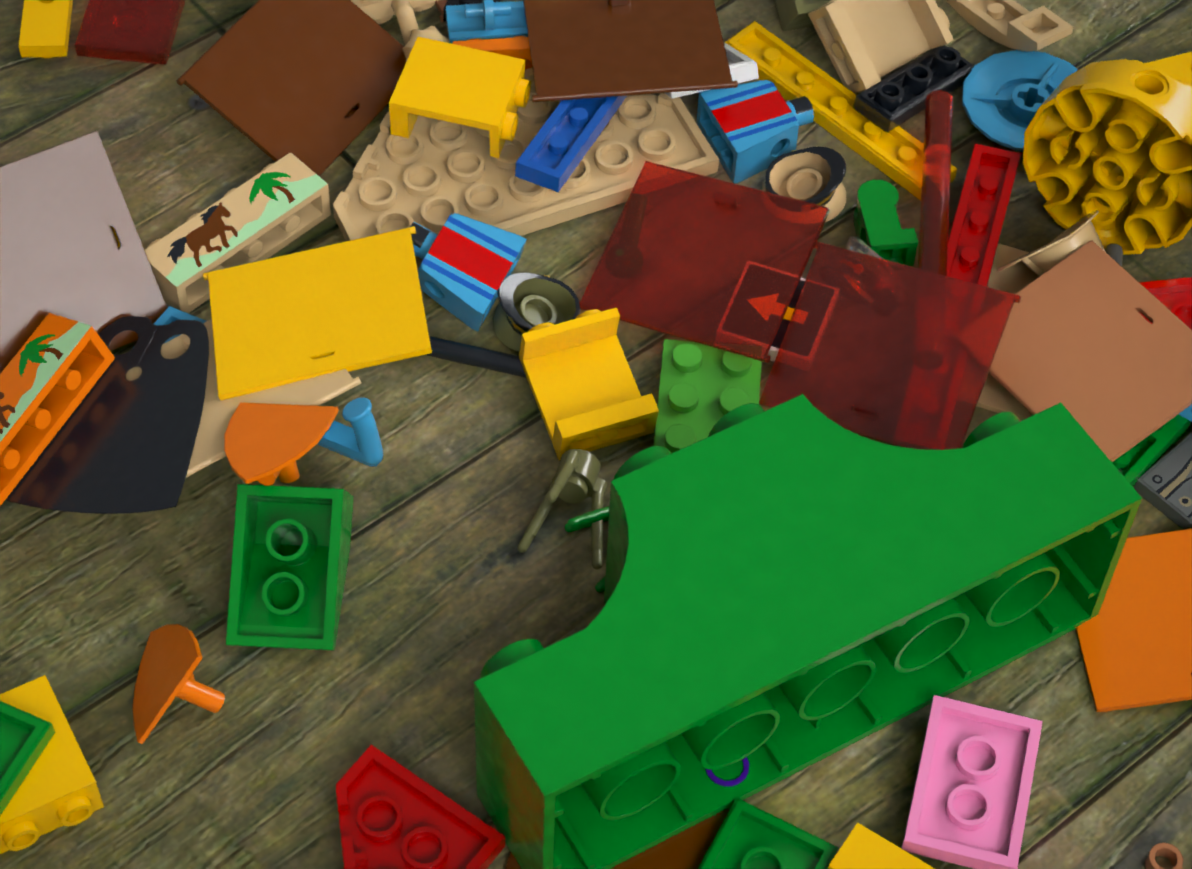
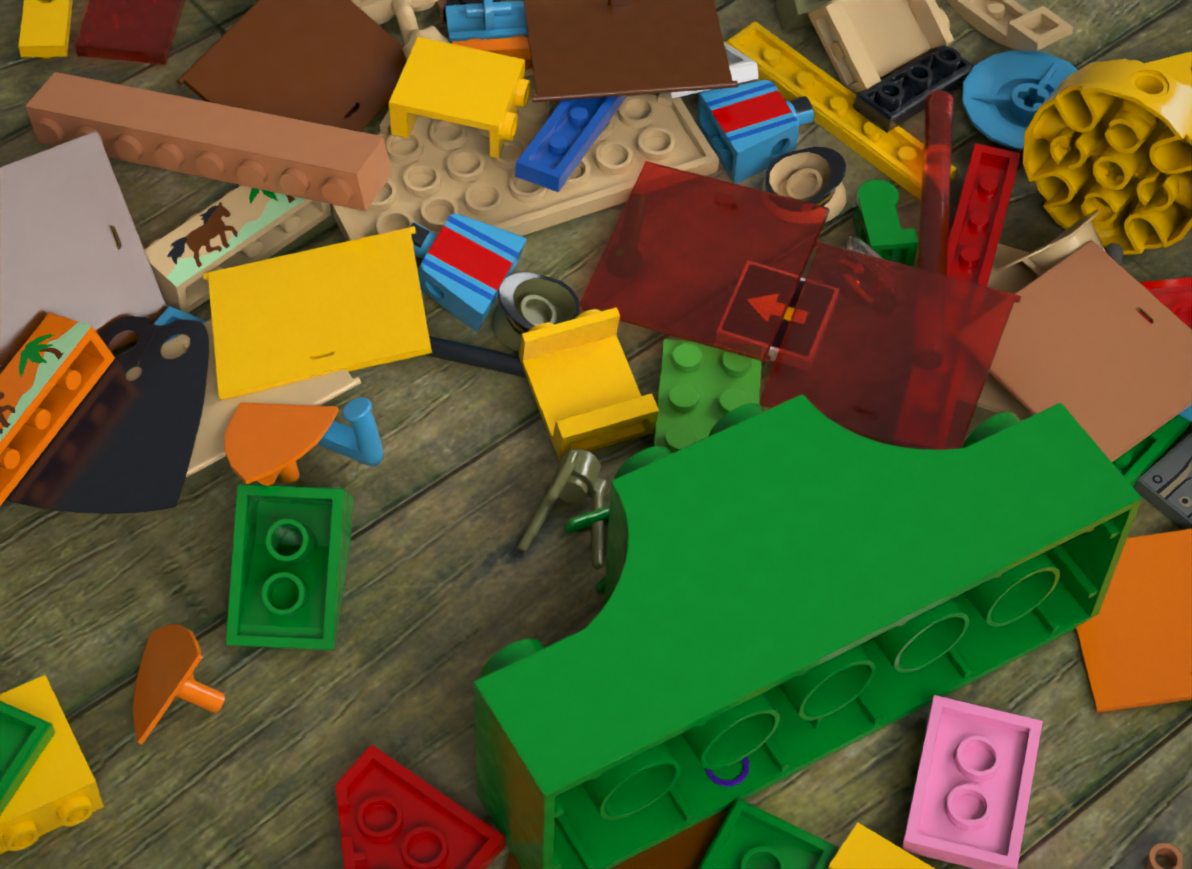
(214, 140): none -> nougat brick

